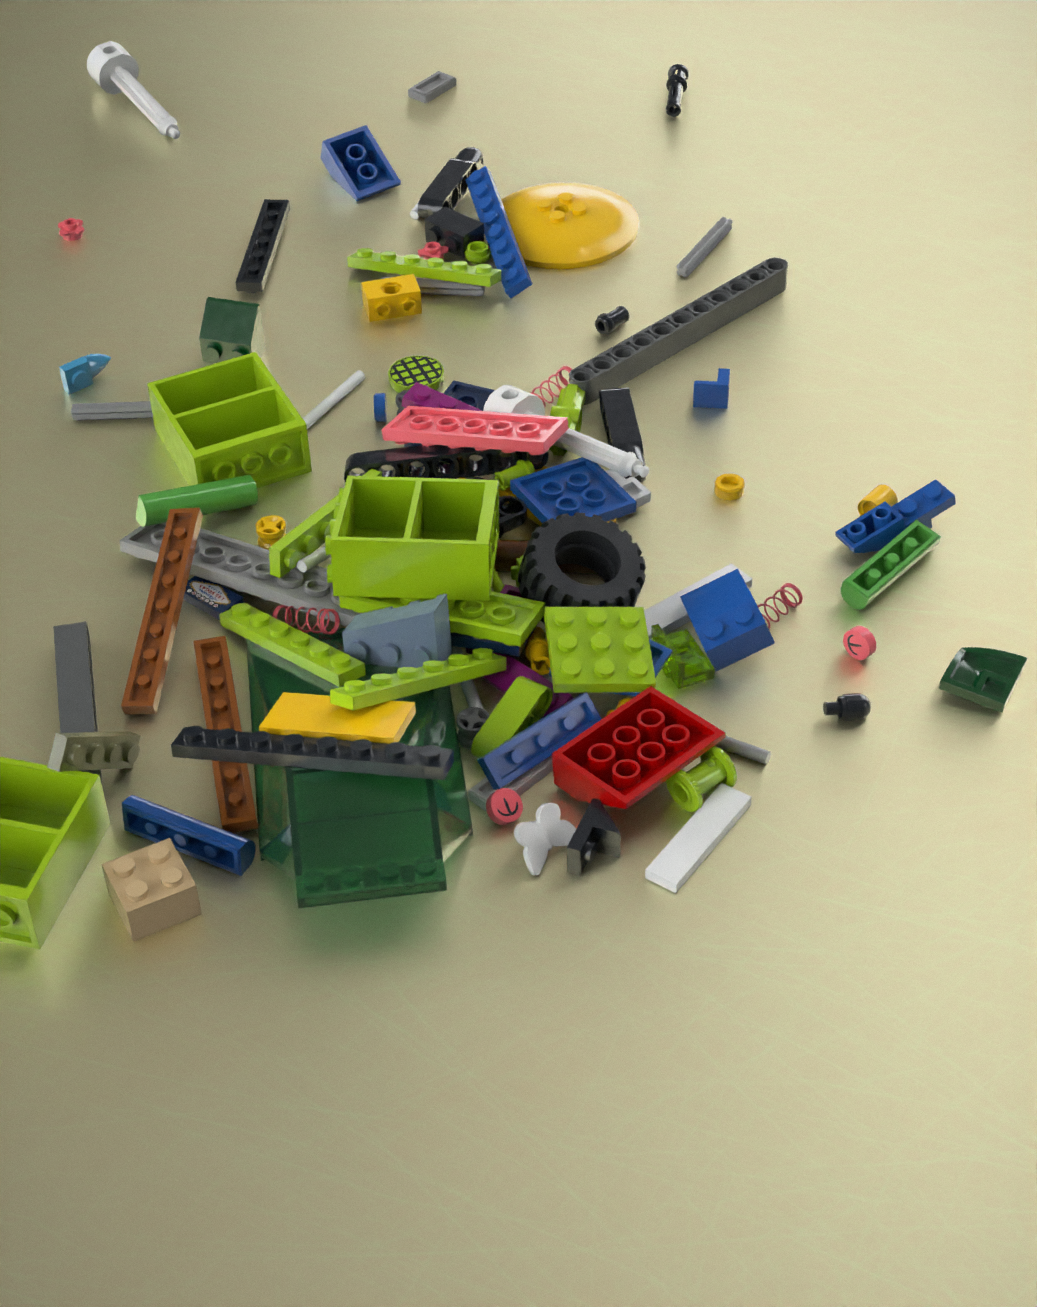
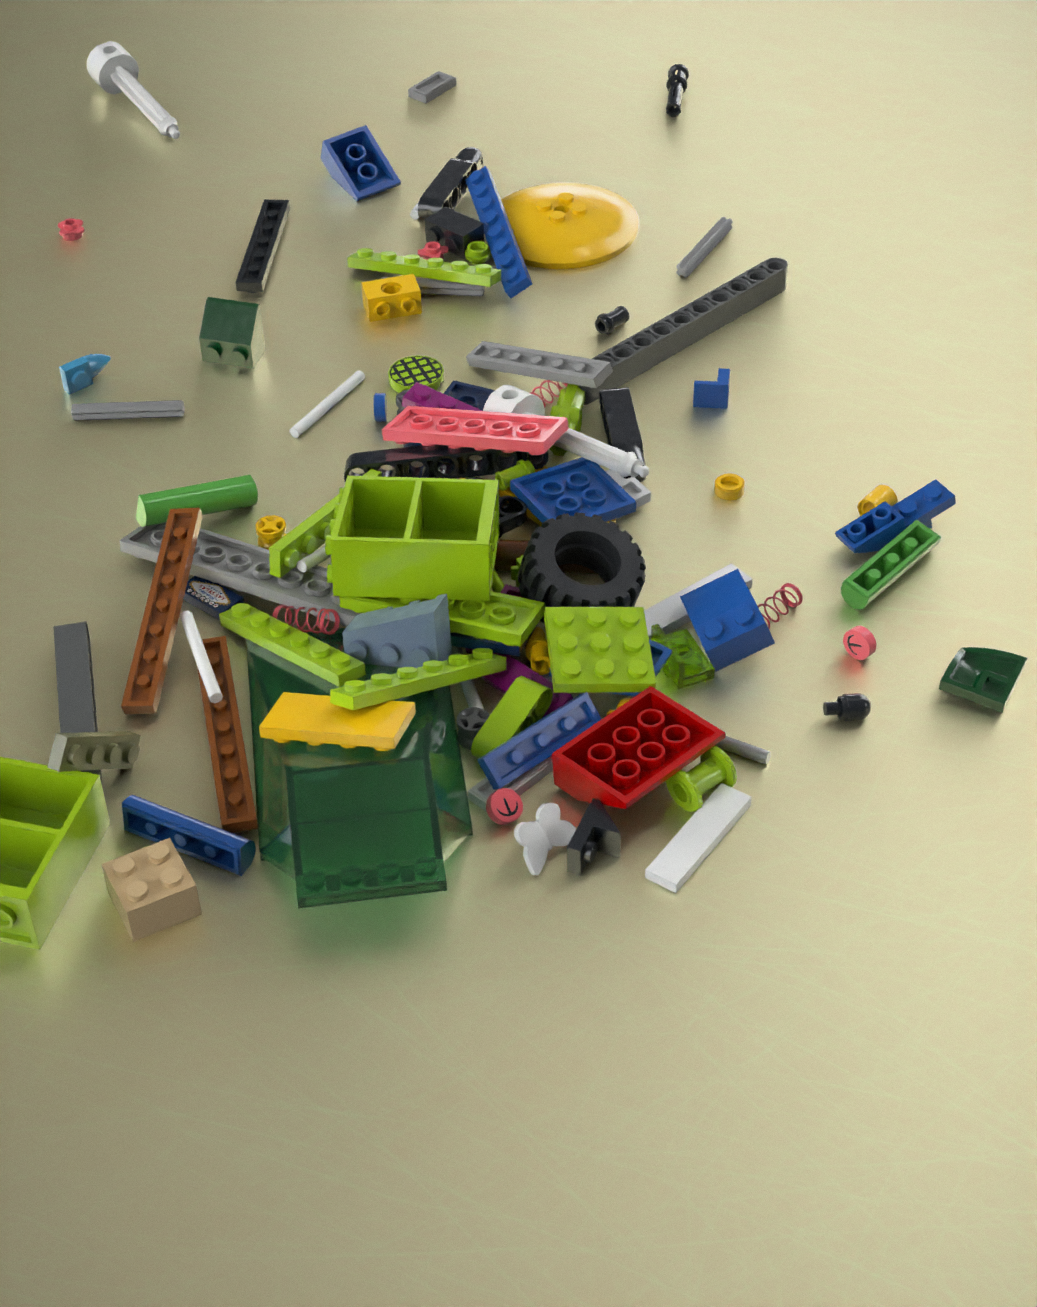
(201, 657): none -> white bar
(230, 423): lime container -> none
(313, 753): black plate -> none
(540, 364): none -> light grey plate

